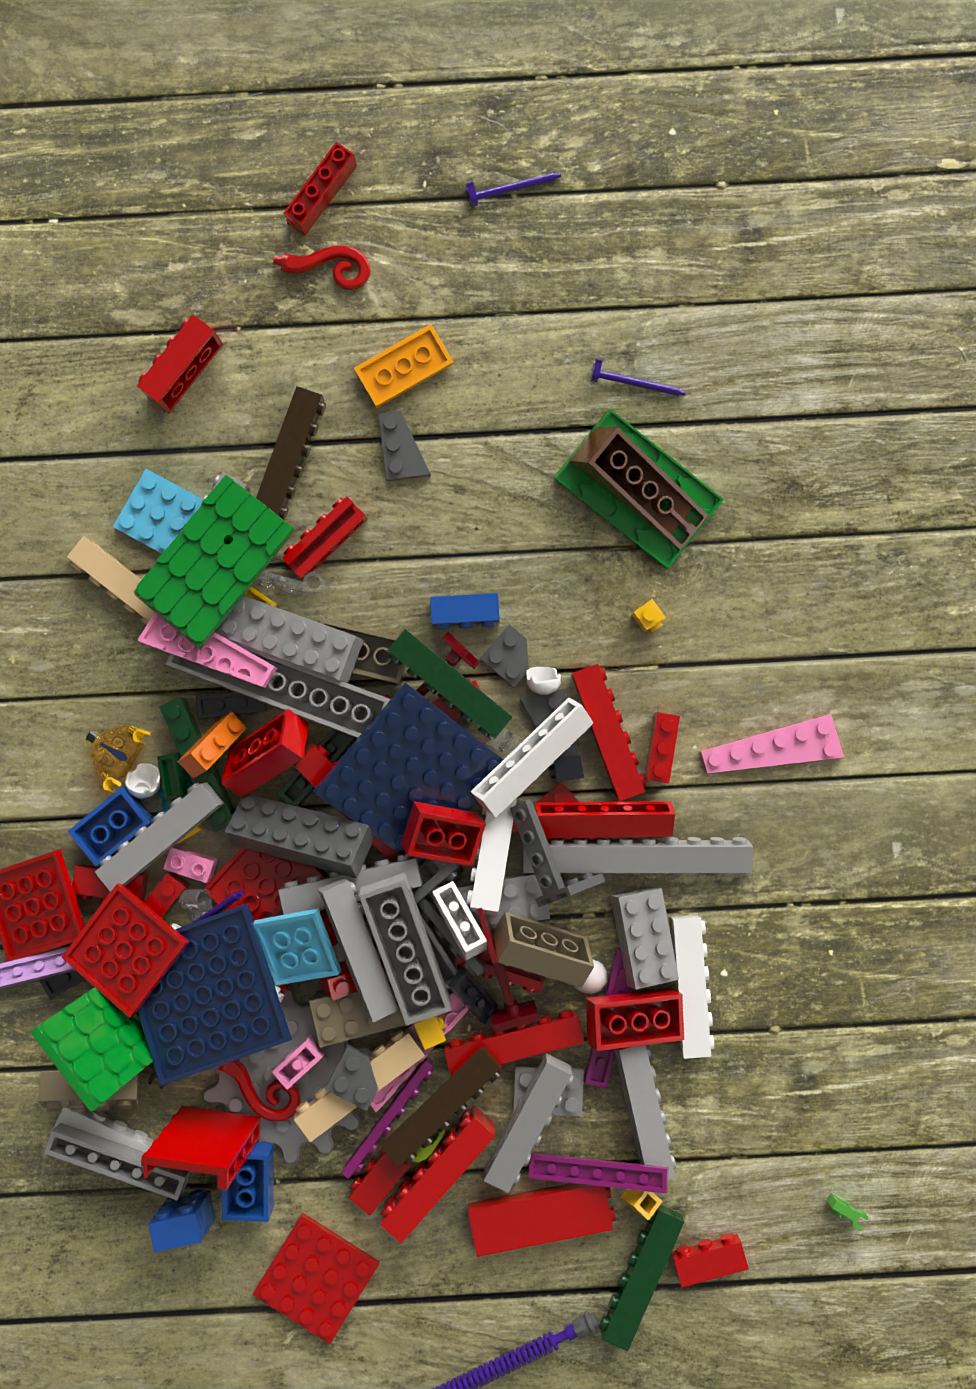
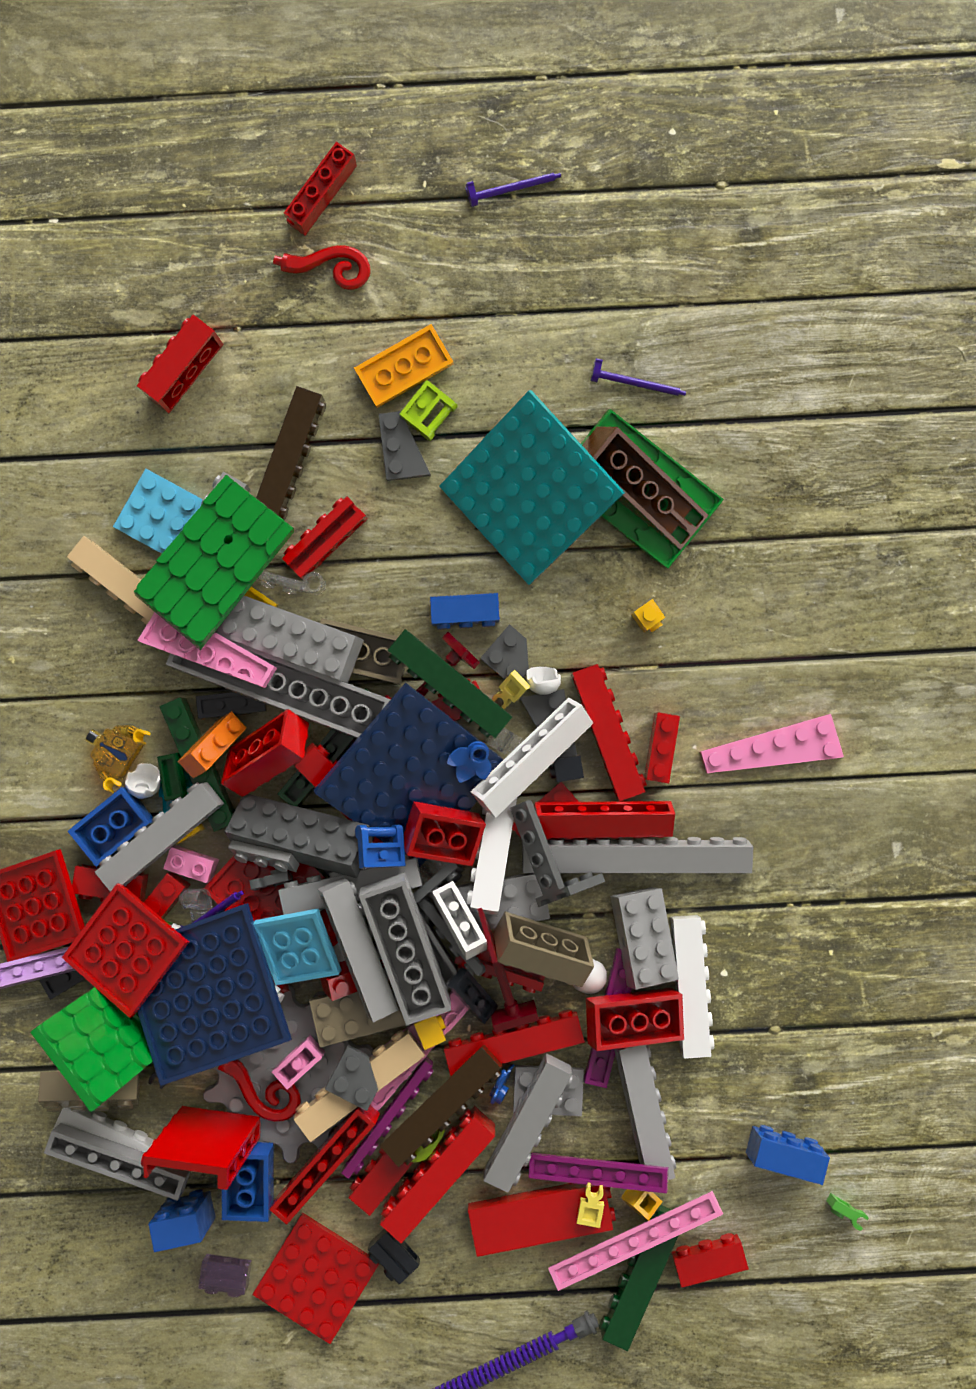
(225, 1275): none -> clear purple brick
(263, 856): none -> light grey plate
(275, 879): none -> dark grey plate
(323, 1163): none -> red brick
(380, 854): none -> blue plate
(394, 1256): none -> black brick
(422, 405): none -> lime plate
(469, 764): none -> blue plate
(500, 1090): none -> blue plate
(511, 689): none -> light yellow plate
(531, 488): none -> teal plate
(591, 1209): none -> light yellow plate
(635, 1240): none -> bright pink plate
(787, 1154): none -> blue brick

